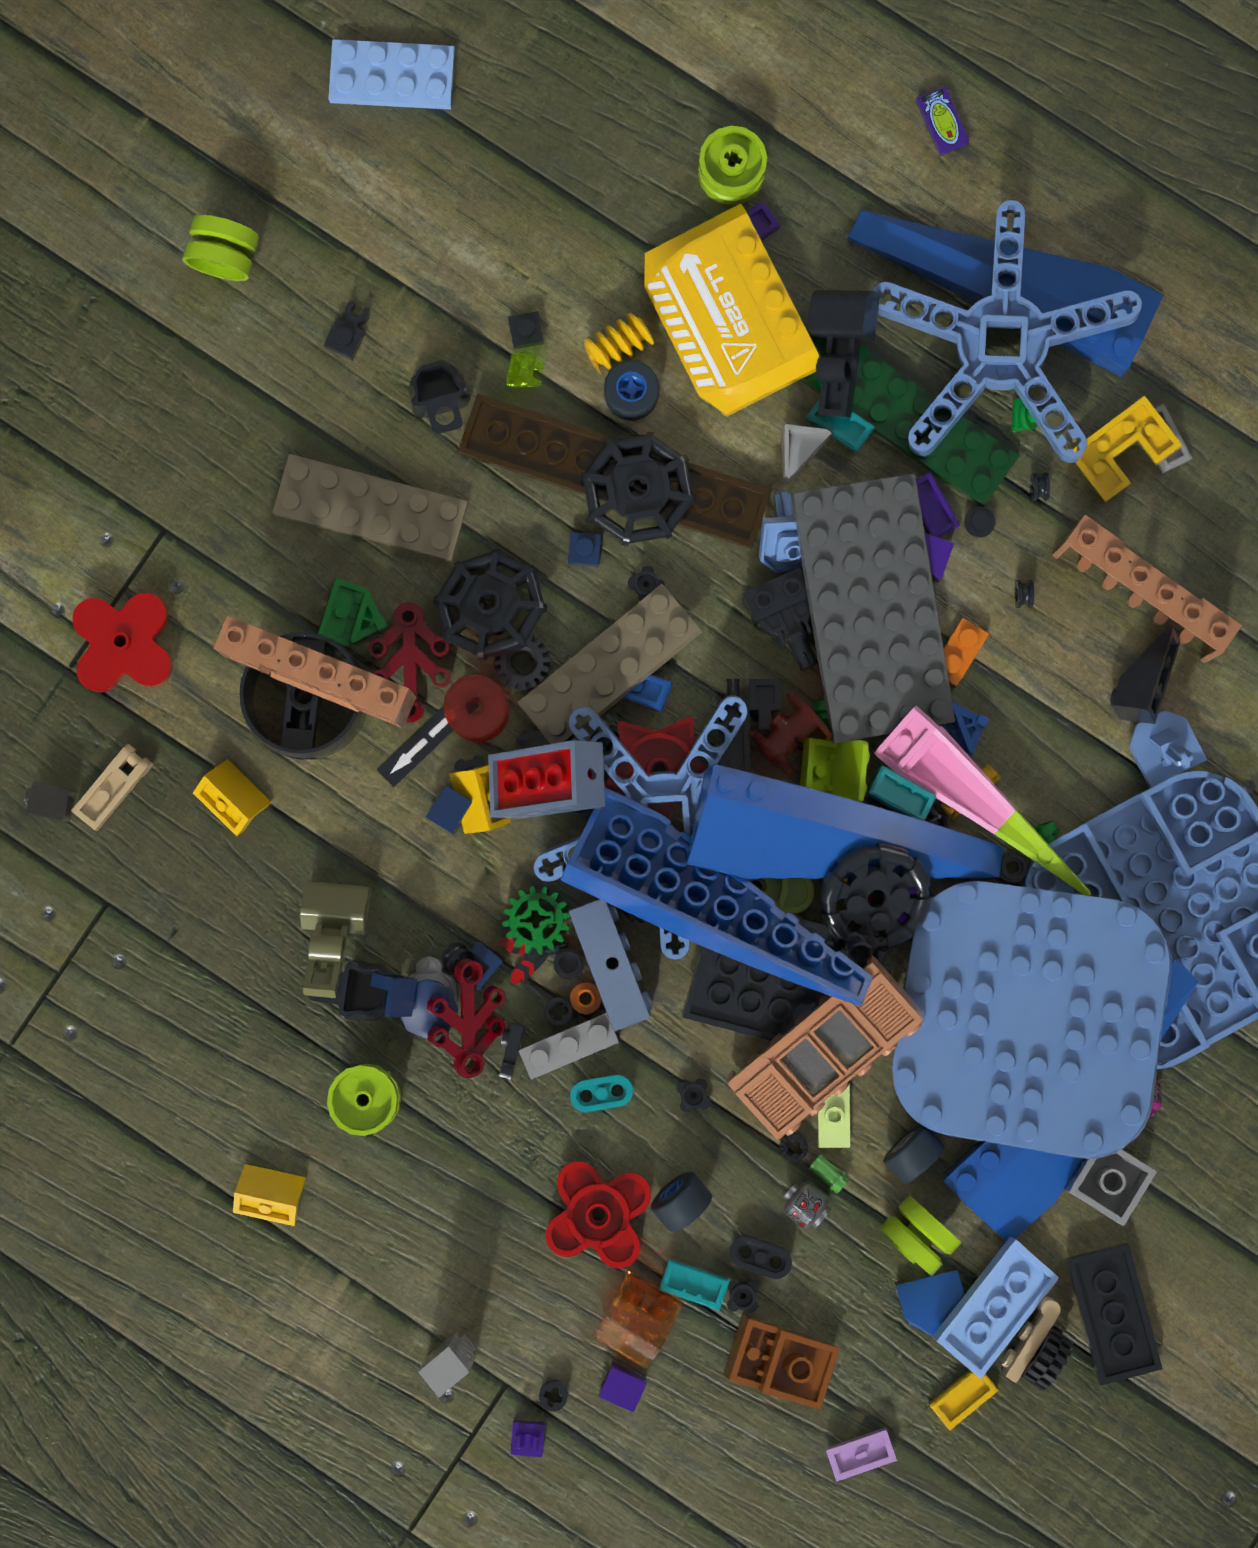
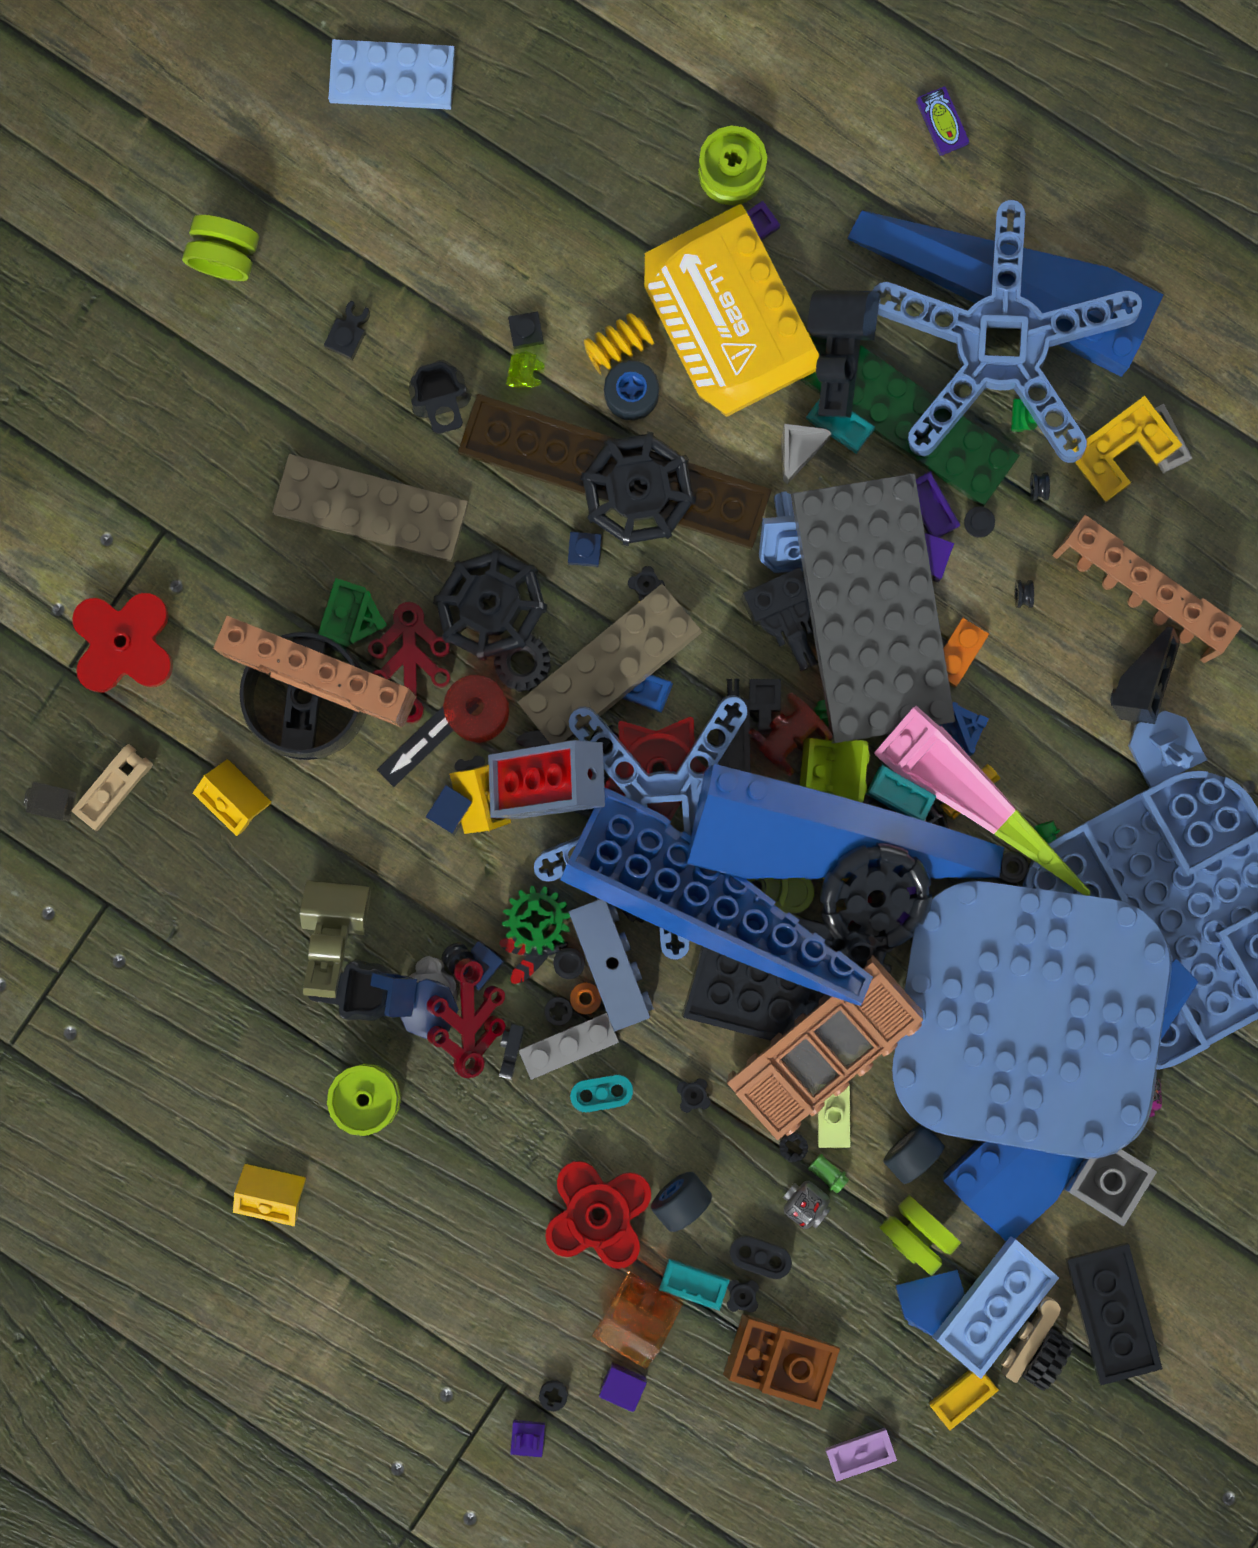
(448, 1363): light grey brick -> none

